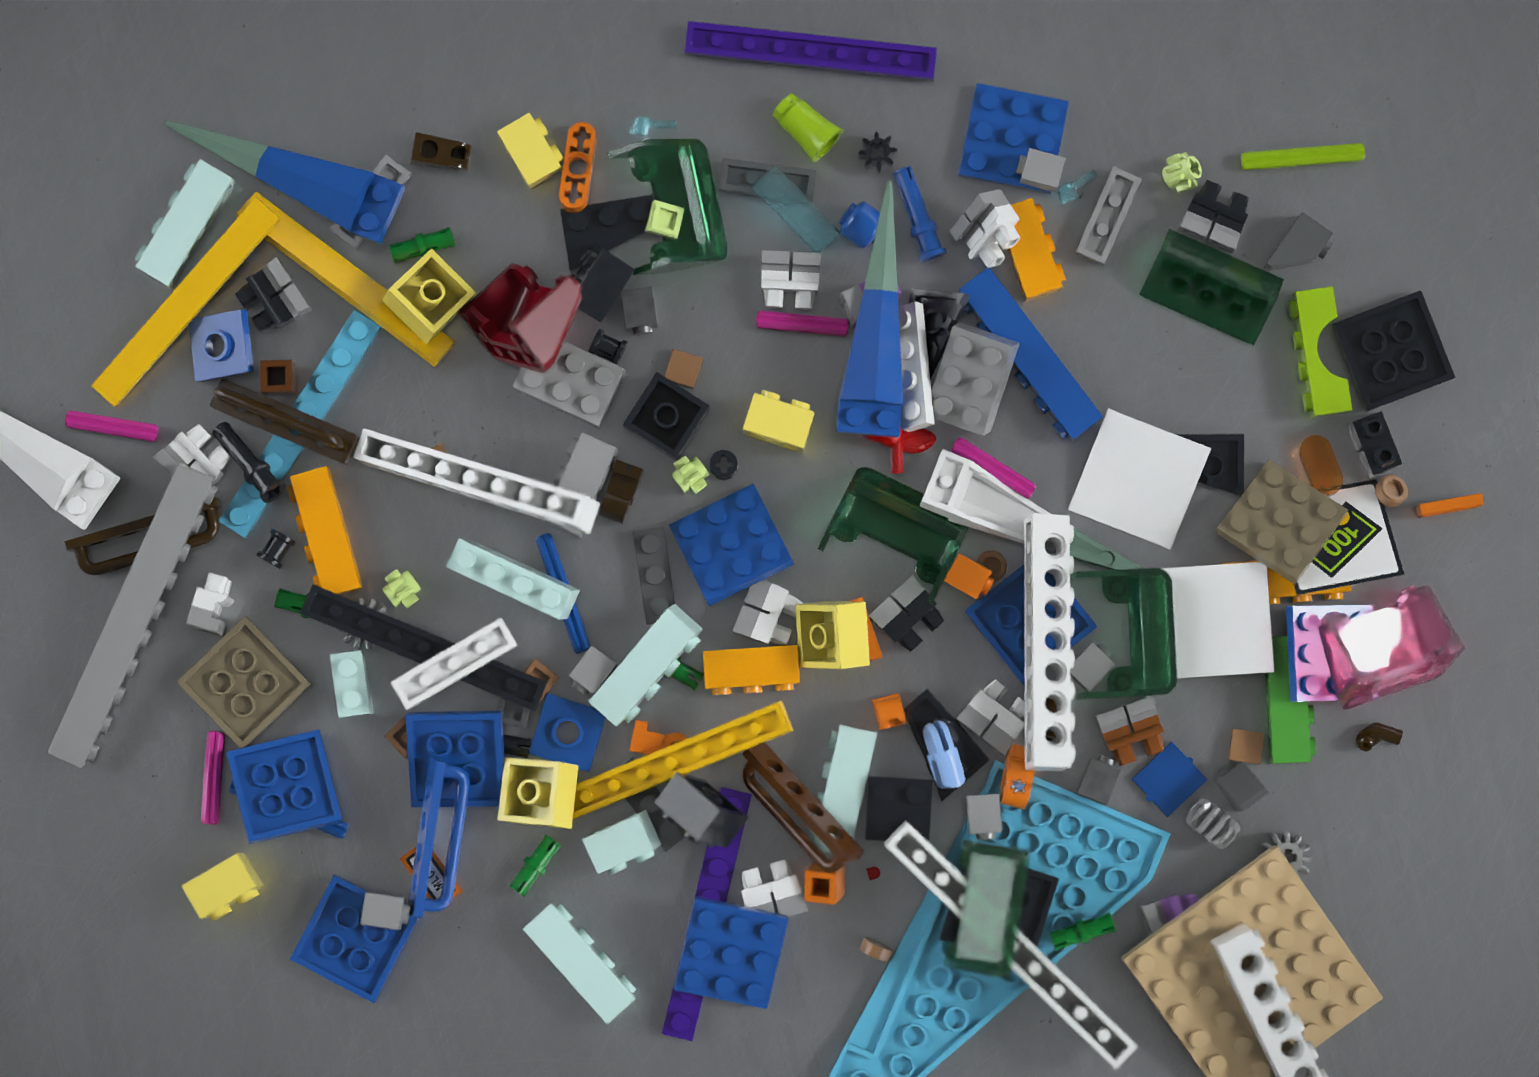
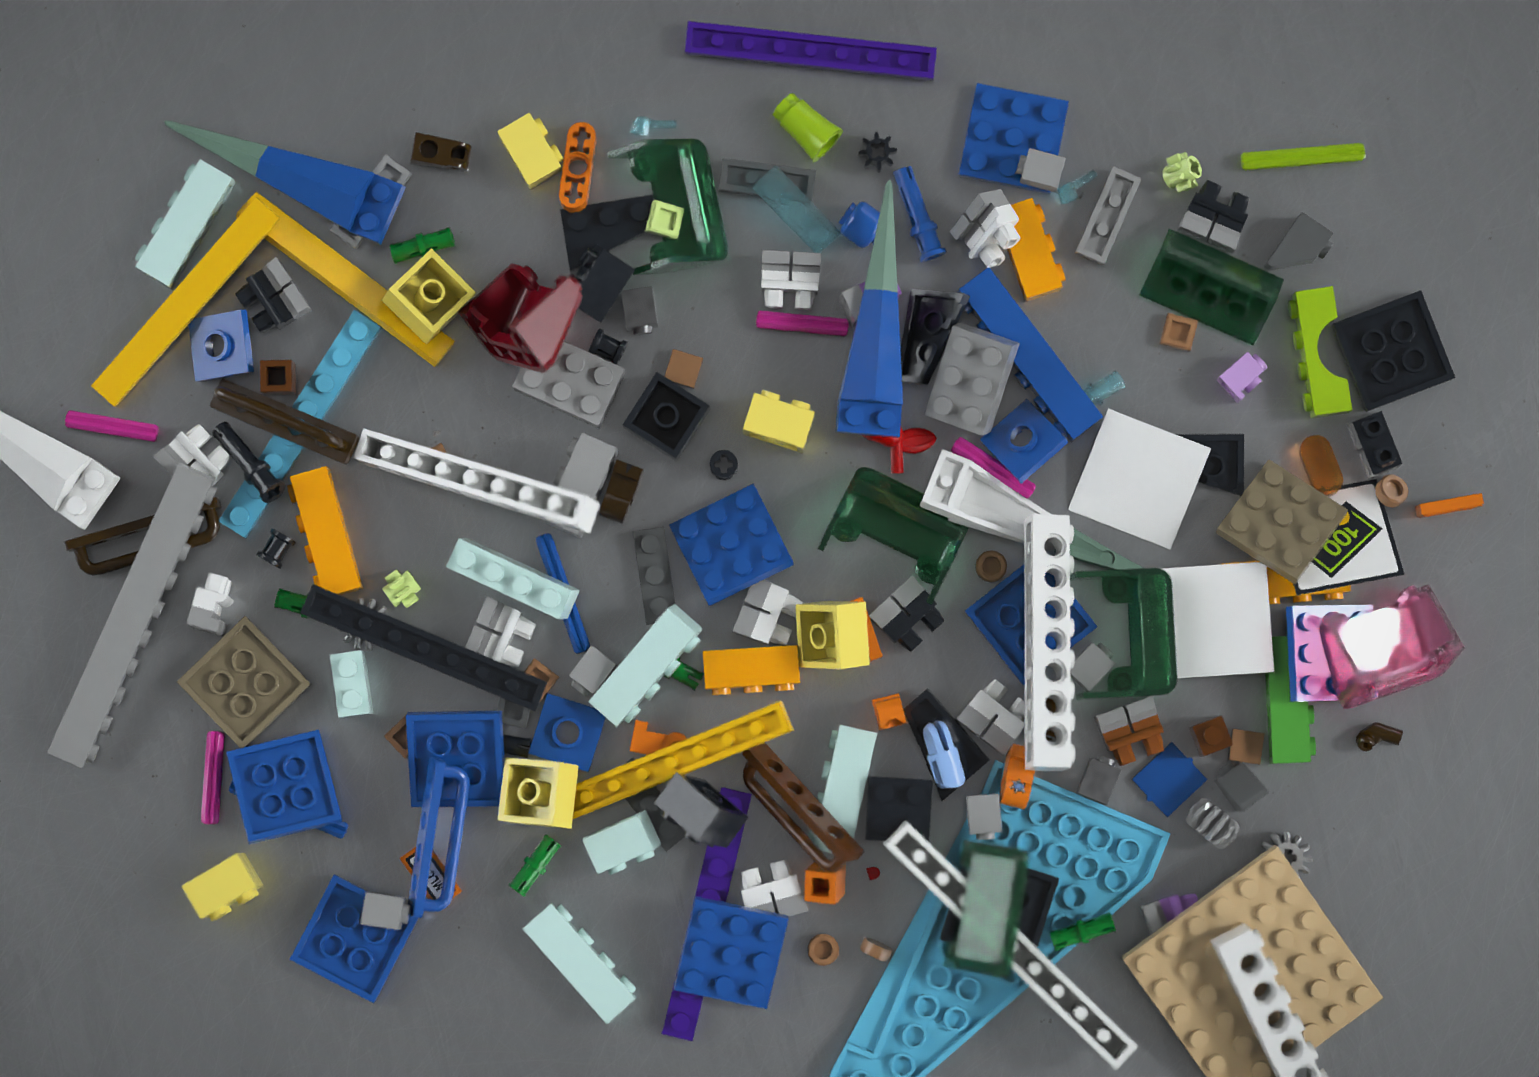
(454, 663): white plate -> none
(505, 621): none -> white hips
(690, 474): yellowish green gear -> none
(823, 949): none -> medium nougat tile
(916, 385): white plate -> none
(969, 576): orange brick -> none
(1029, 458): none -> blue piece
(1104, 388): none -> clear light blue pin
(1178, 332): none -> medium nougat tile
(1211, 736): none -> reddish brown brick
(1242, 375): none -> lavender brick

